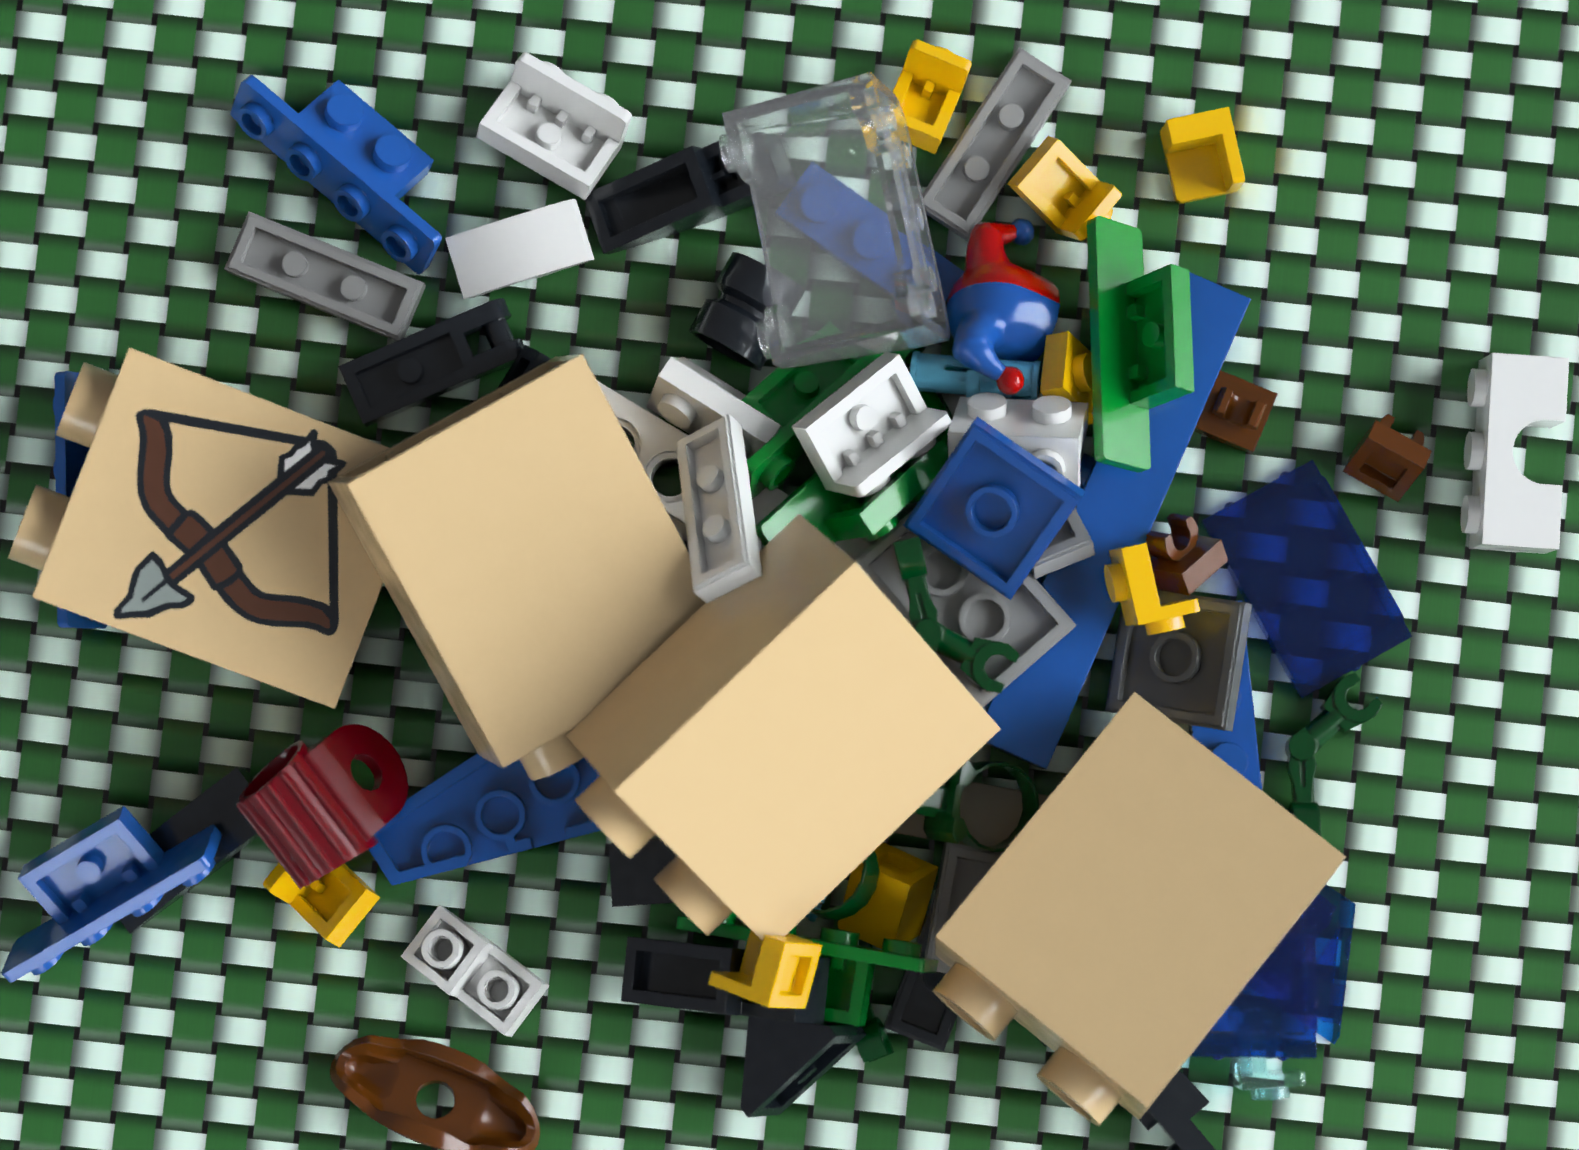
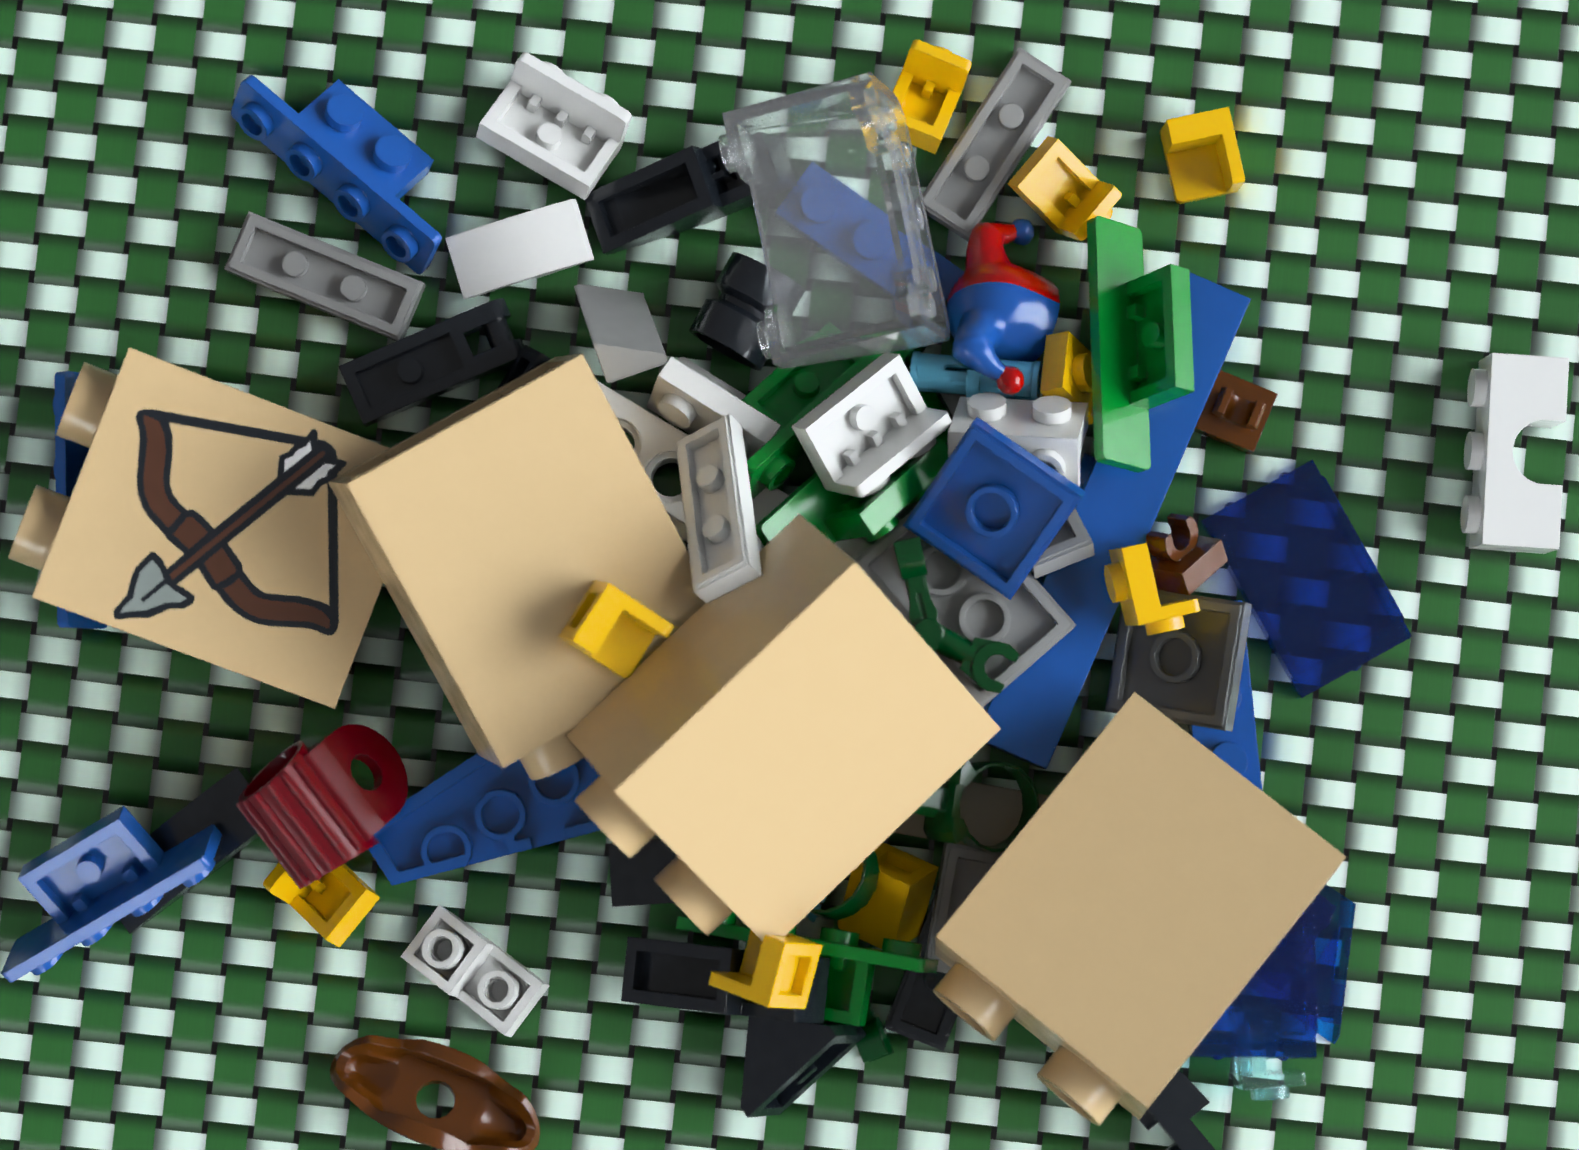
(613, 628): none -> yellow panel
(620, 331): none -> light grey slope
(1303, 745): dark green piece -> none
(1388, 459): reddish brown tile -> none

